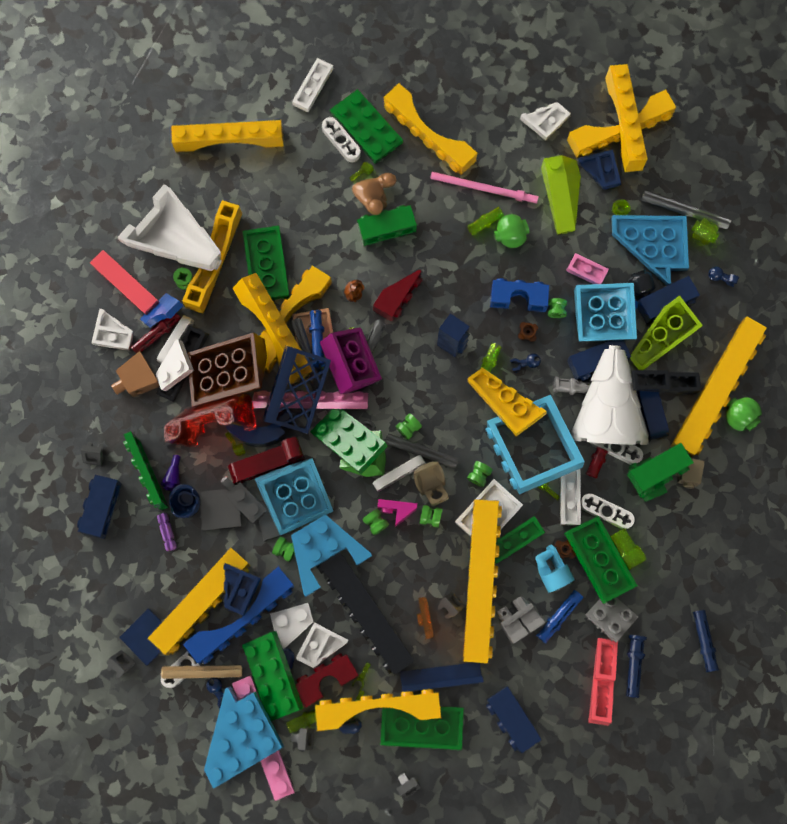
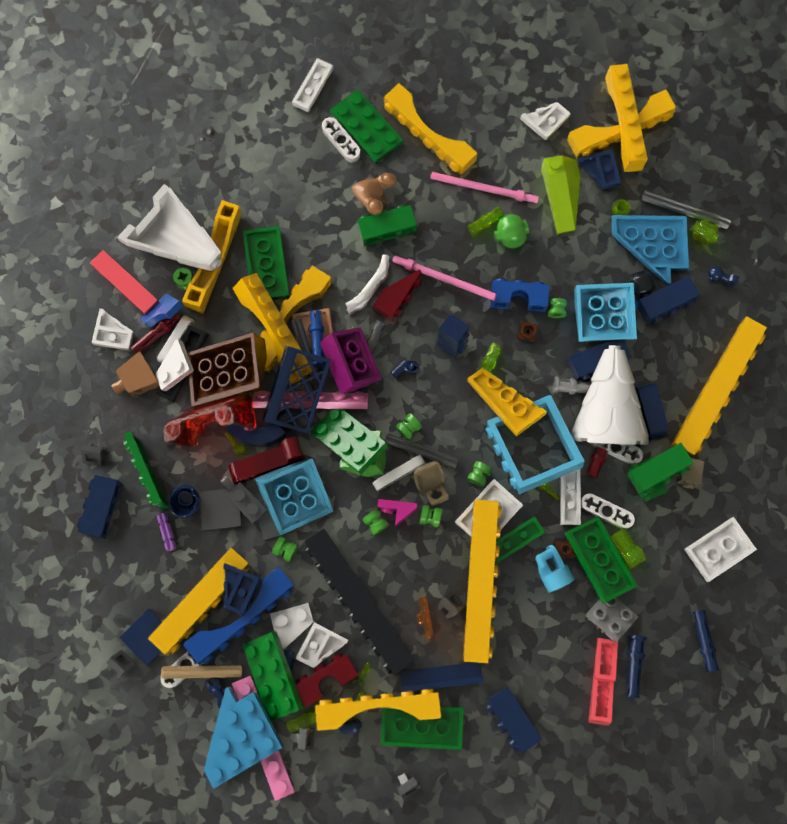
(171, 477): dark purple cone -> none
(261, 133): yellow arch -> none
(317, 544): dark azure wing -> none
(354, 290): dark orange plate -> none
(359, 302): none -> white piece
(365, 167): clear neon green hand -> none
(405, 366): none -> dark blue arm
(412, 265): none -> bright pink bar
(526, 614): light grey hips -> none
(529, 361): dark blue arm -> none
(554, 623): blue pin -> none
(587, 269): bright pink plate -> none
(666, 381): black slope -> none
(668, 330): lime wedge -> none
(720, 549): none -> white plate
(743, 413): bright green plant -> none

